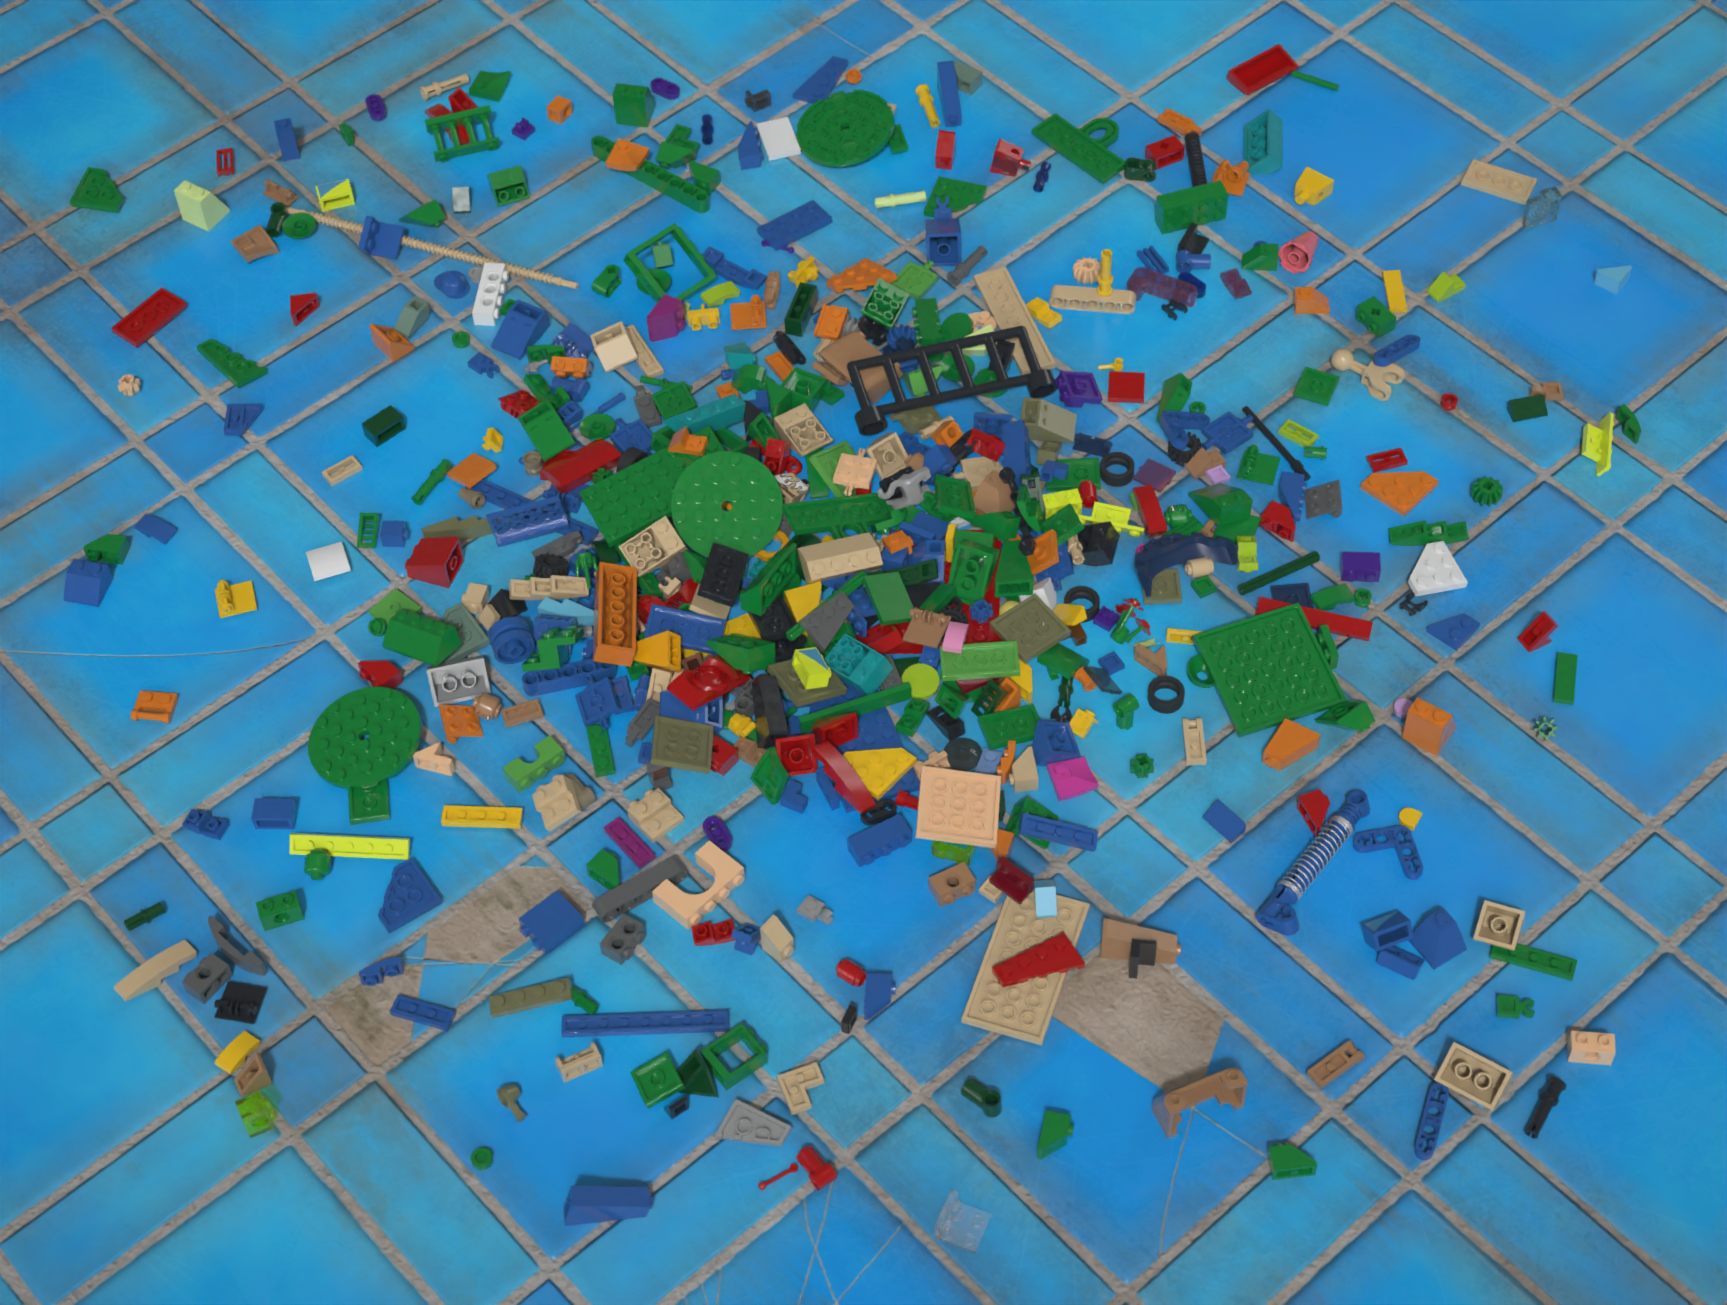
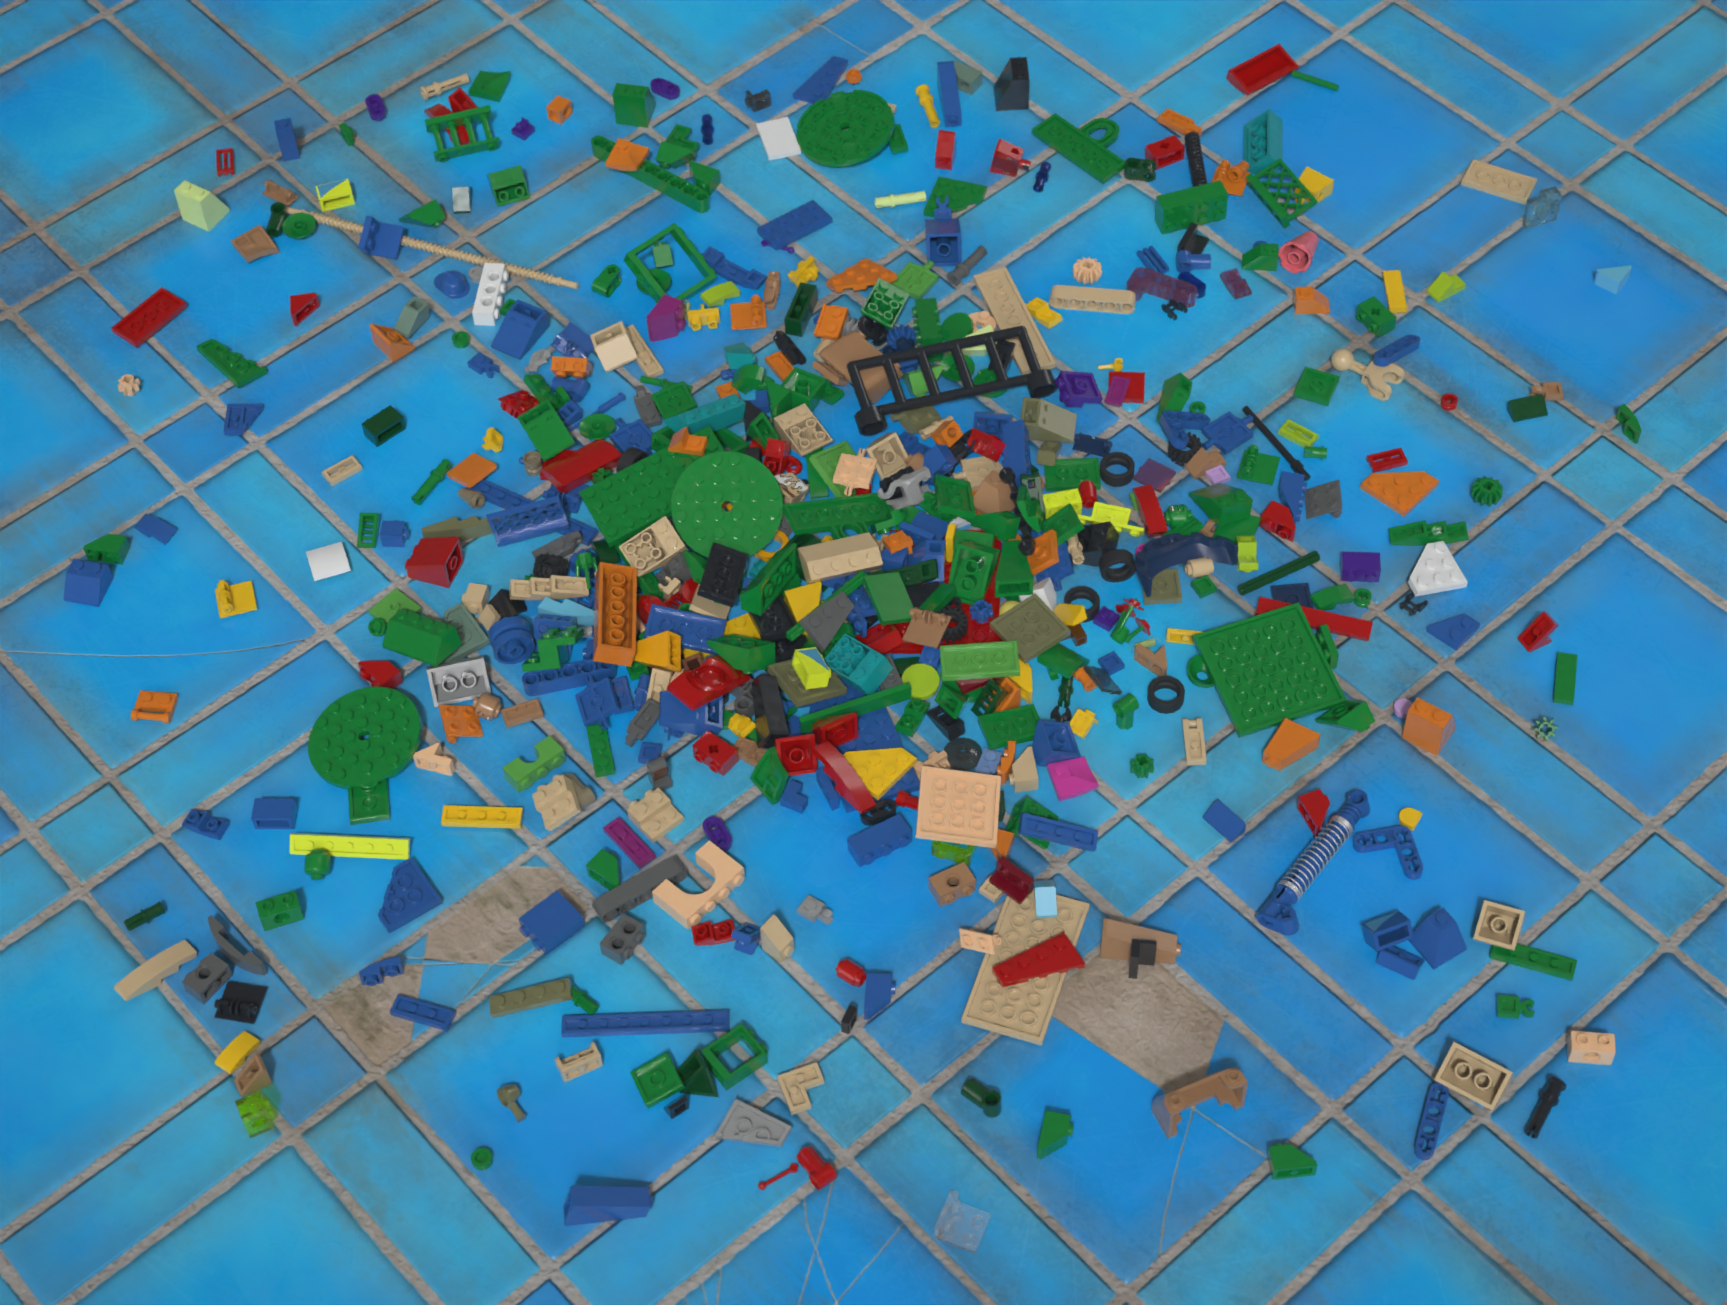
(97, 192): green plate -> none
(540, 352): green slope -> none
(682, 744): olive plate -> none
(749, 148): blue slope -> none
(955, 637): bright pink slope -> none
(979, 941): none -> light nougat hinge
(1012, 86): none -> black slope
(1053, 470): blue piece -> none
(1105, 278): yellow pin -> none
(1117, 391): none -> magenta tile
(1117, 574): none -> black tyre
(1271, 203): none -> green fence
(1335, 1064): medium nougat plate -> none
(1598, 443): neon yellow bracket -> none

